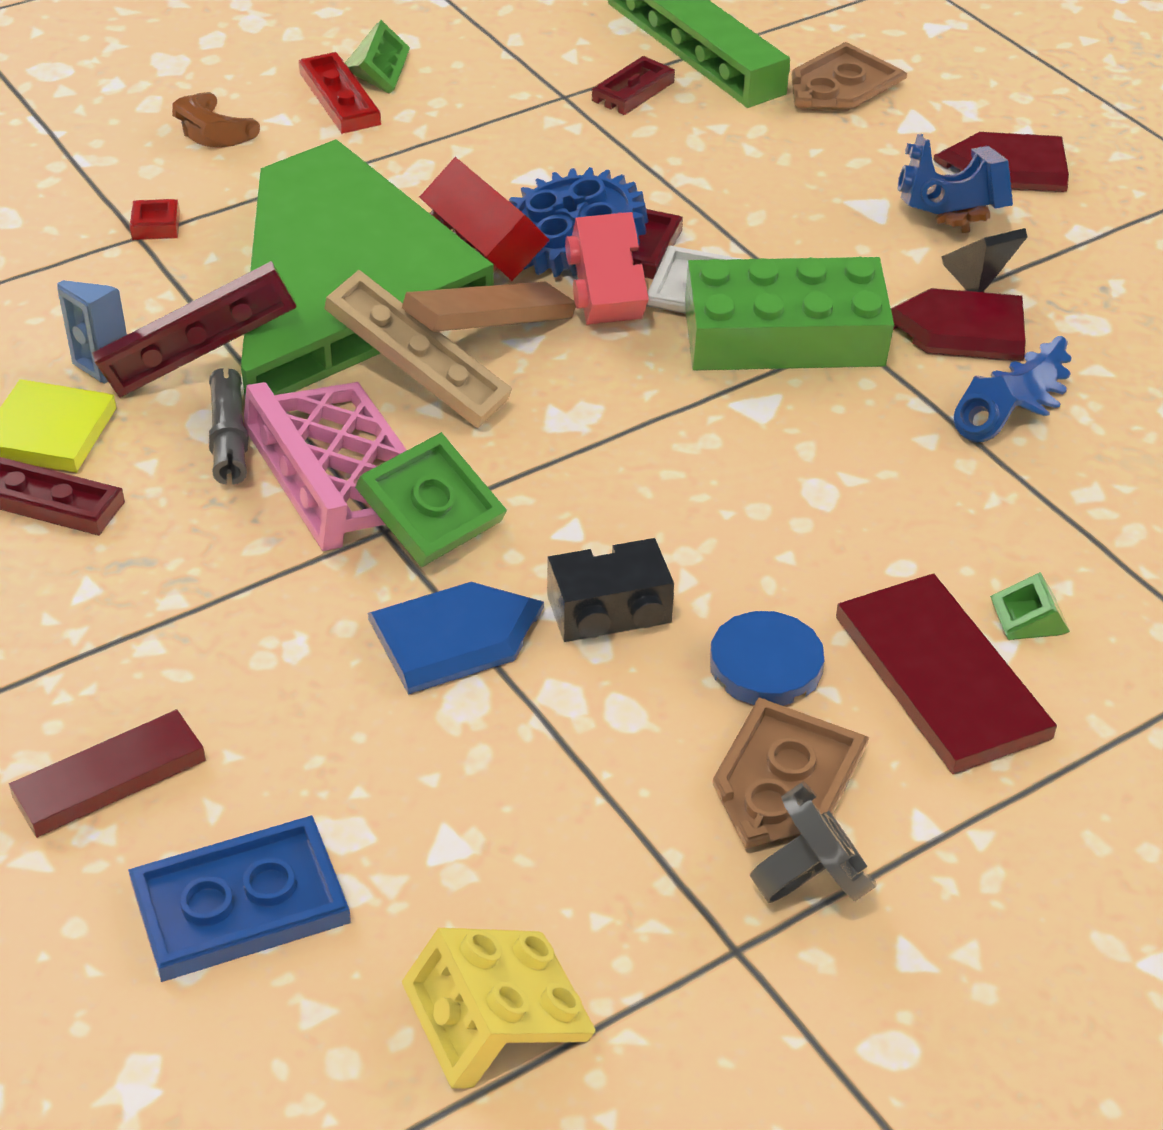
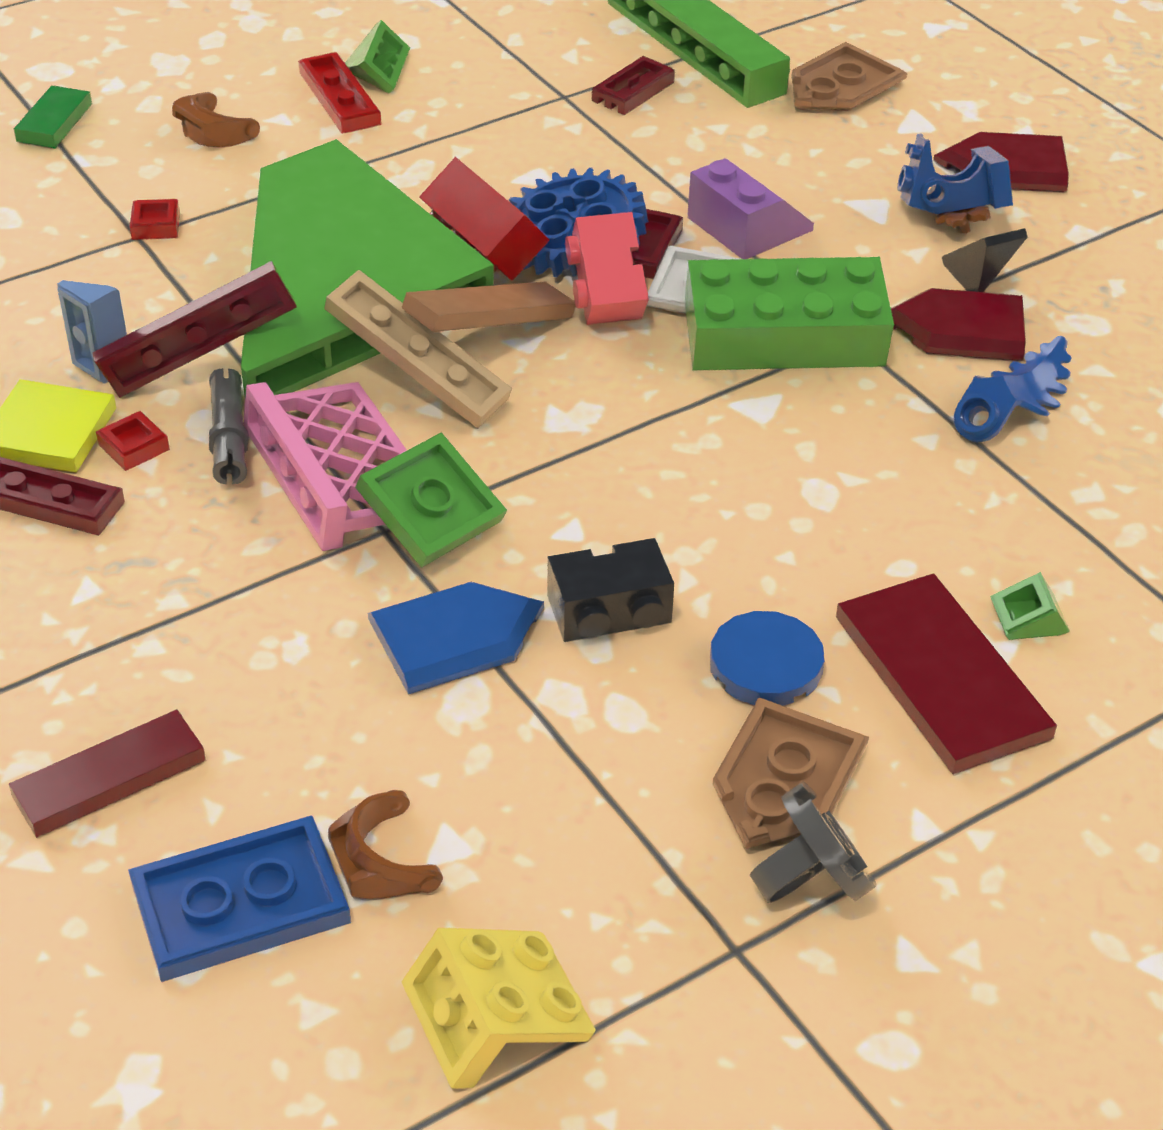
(53, 116): none -> green tile
(132, 440): none -> red tile
(363, 869): none -> dark orange helmet
(741, 210): none -> medium lavender slope

